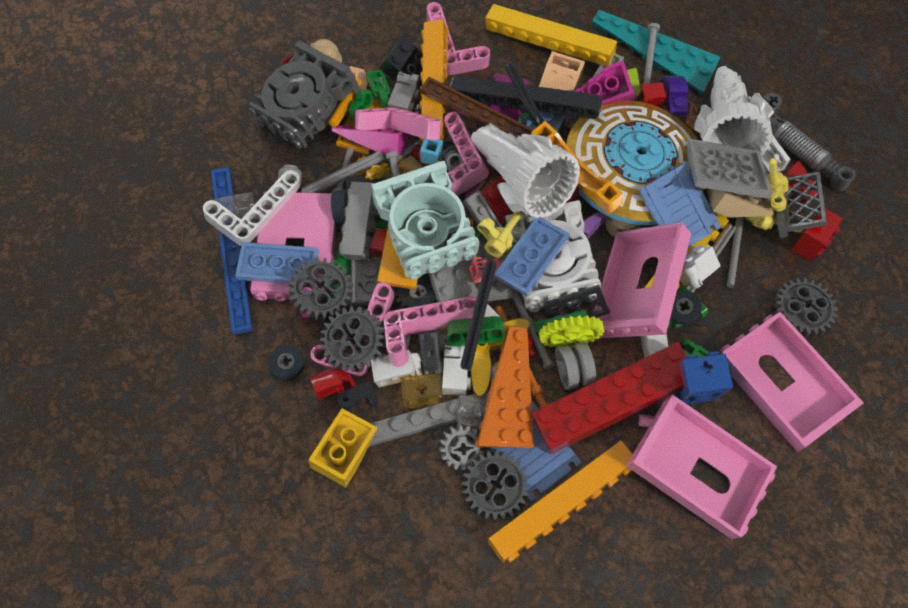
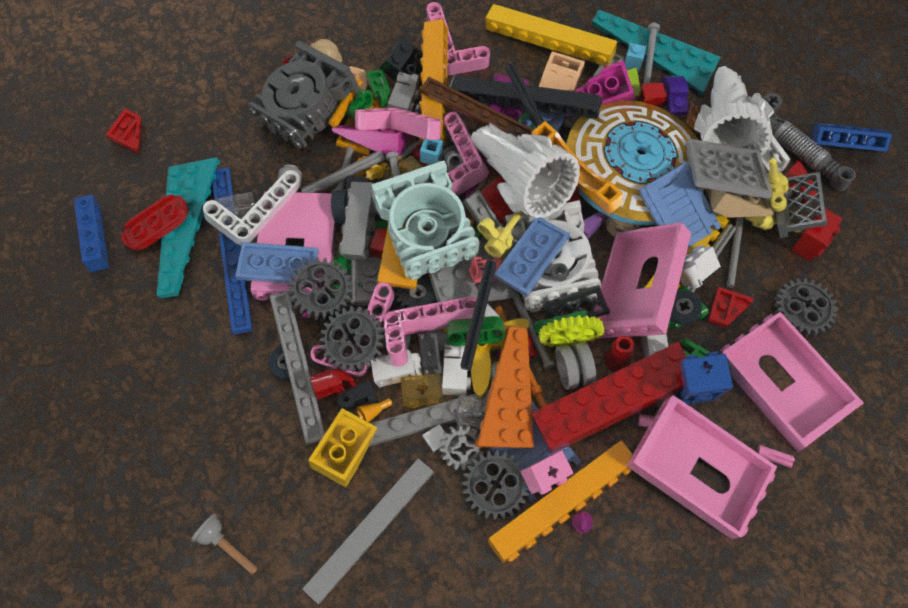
(91, 233): none -> blue brick
(126, 130): none -> red wing
(154, 222): none -> red tile
(193, 184): none -> teal wing
(210, 533): none -> piece
(297, 368): none -> light grey tile
(367, 531): none -> light grey tile
(370, 411): none -> light orange cone
(433, 438): none -> white tile
(547, 472): none -> bright pink brick
(559, 268): none -> dark grey plate
(582, 522): none -> magenta tile
(619, 354): none -> red plant
(634, 56): none -> medium azure brick
(727, 307): none -> red wing
(776, 456): none -> bright pink piece
(851, 137): none -> blue brick

